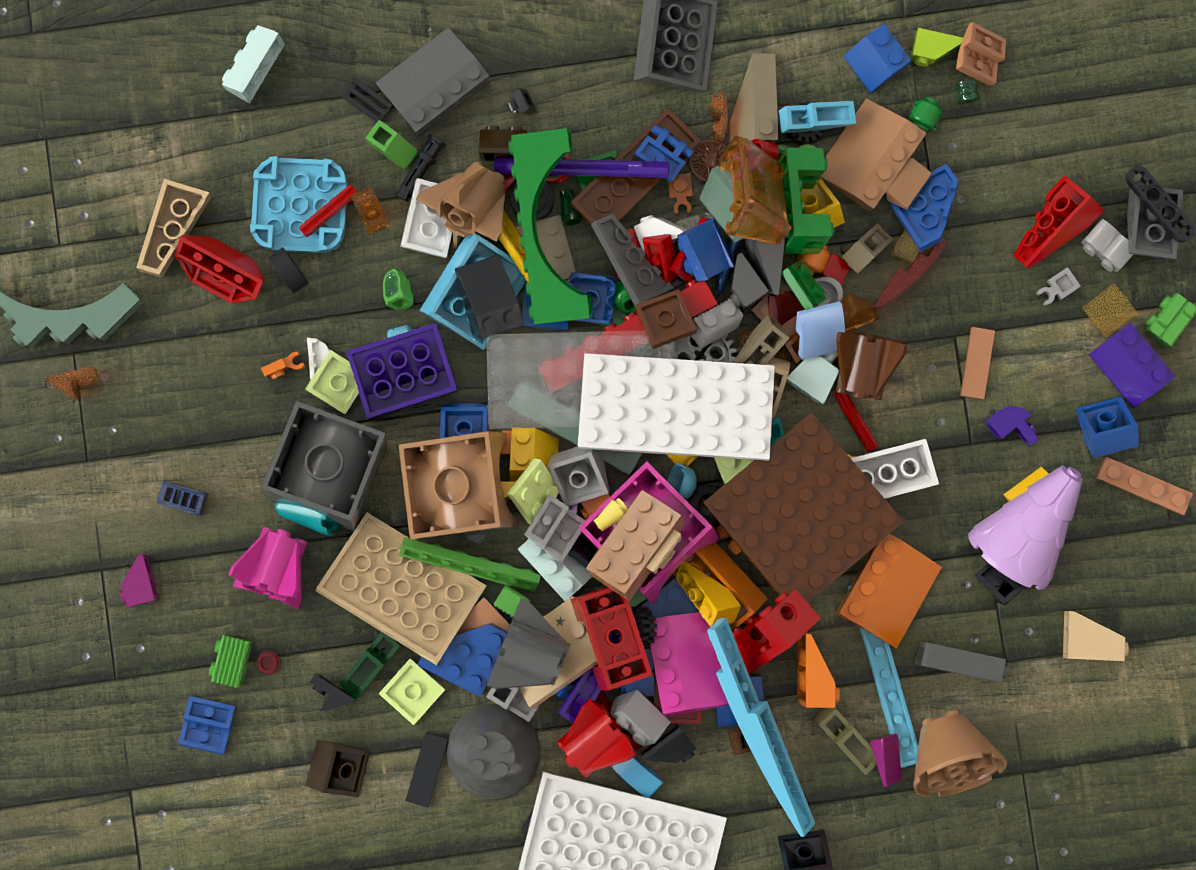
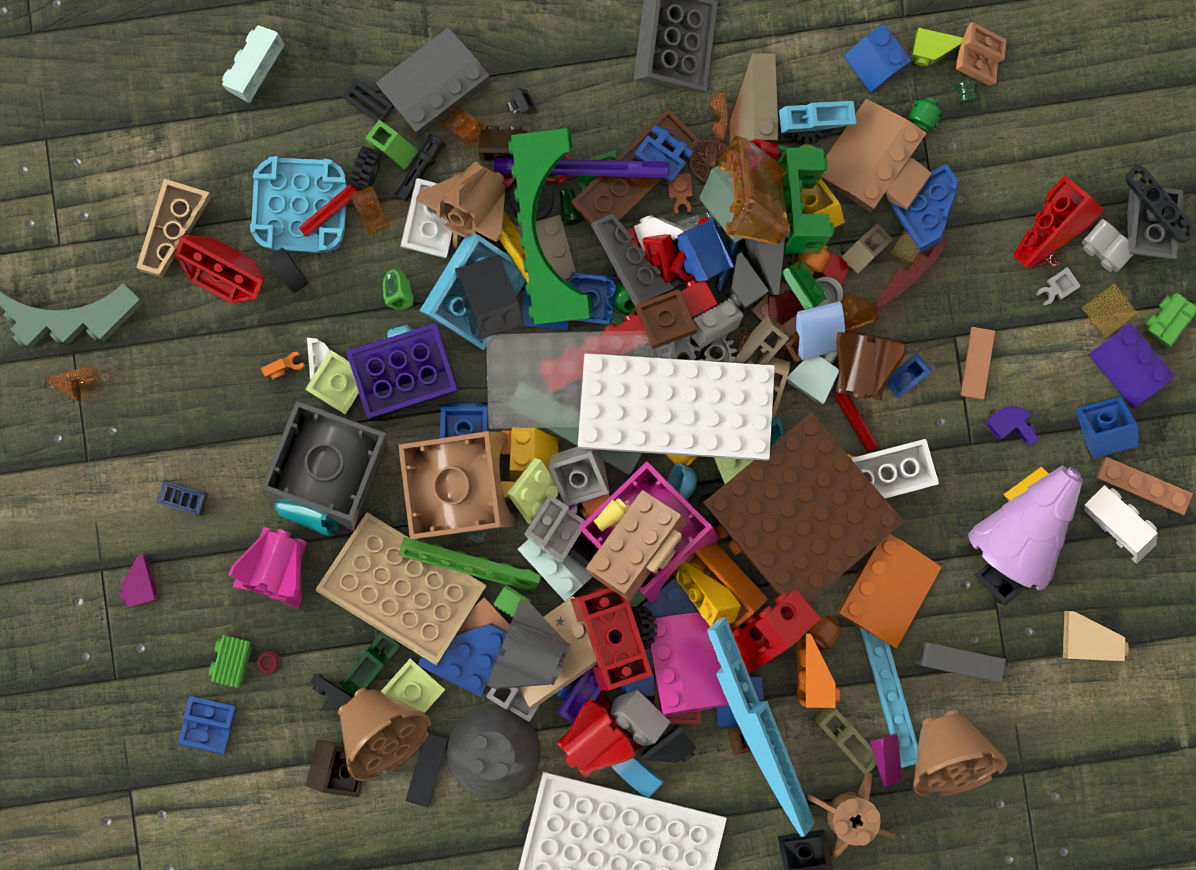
(365, 168): none -> black tyre
(380, 733): none -> medium nougat cone
(463, 126): none -> clear orange slope
(825, 632): none -> dark orange head
(852, 805): none -> medium nougat brick
(908, 375): none -> blue slope
(1051, 260): none -> clear red hand
(1122, 522): none -> white wedge

